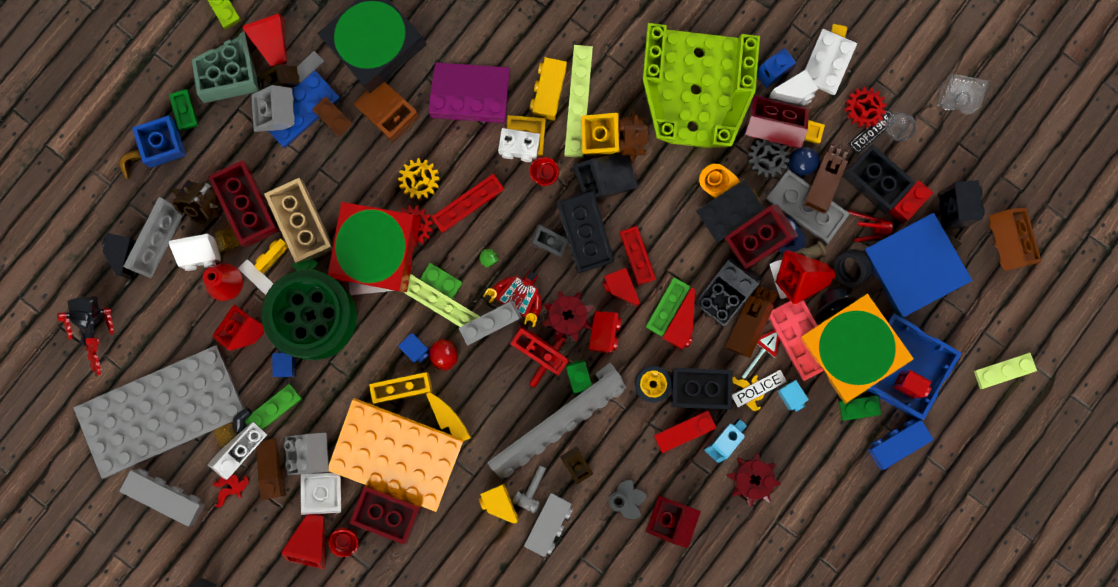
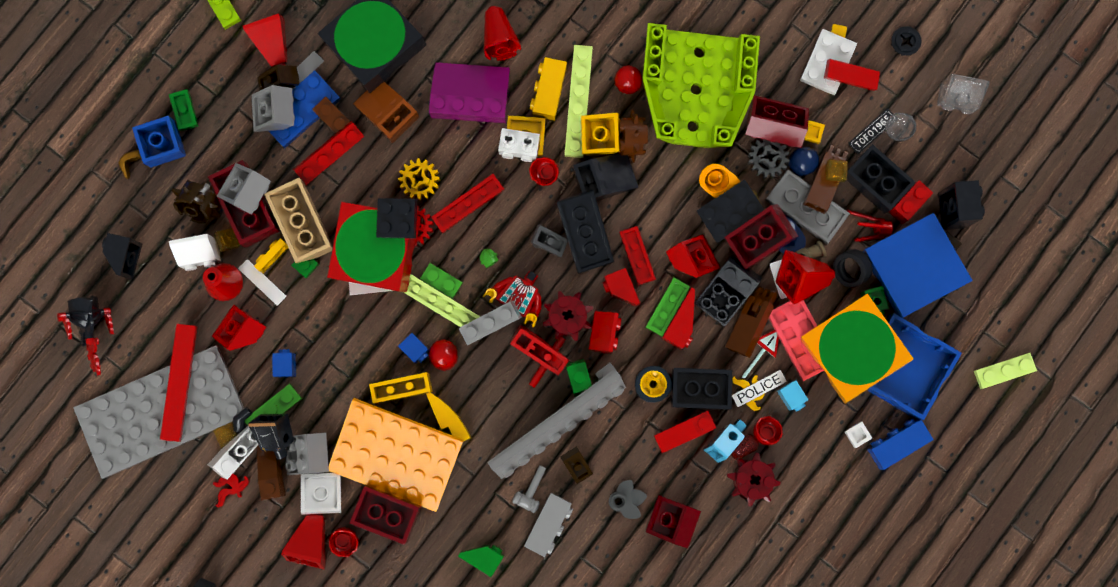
(154, 238): light grey tile -> none
(161, 497): light grey brick -> none
(178, 383): none -> red tile
(226, 71): sand green wedge -> none
(244, 188): none -> light grey slope
(272, 433): none -> black torso
(281, 302): dark green wheel -> none
(328, 152): none -> red plate
(396, 218): none -> black plate
(483, 558): none -> green slope
(499, 35): none -> red cone
(499, 503): yellow slope -> none
(628, 79): none -> red hair
(693, 257): none -> red slope
(746, 447): none -> clear red cone
(767, 430): none -> red hair
(777, 66): blue torso -> none
(796, 91): white slope -> none
(833, 302): black piece -> none
(836, 170): none -> clear yellow plate
(851, 74): none -> red tile
(858, 434): none -> white plate
(860, 408): green plate -> none
(862, 114): red gear -> none
(879, 294): none -> green brick
(912, 384): red brick -> none
(914, 43): none -> black gear
(1014, 238): dark orange slope -> none

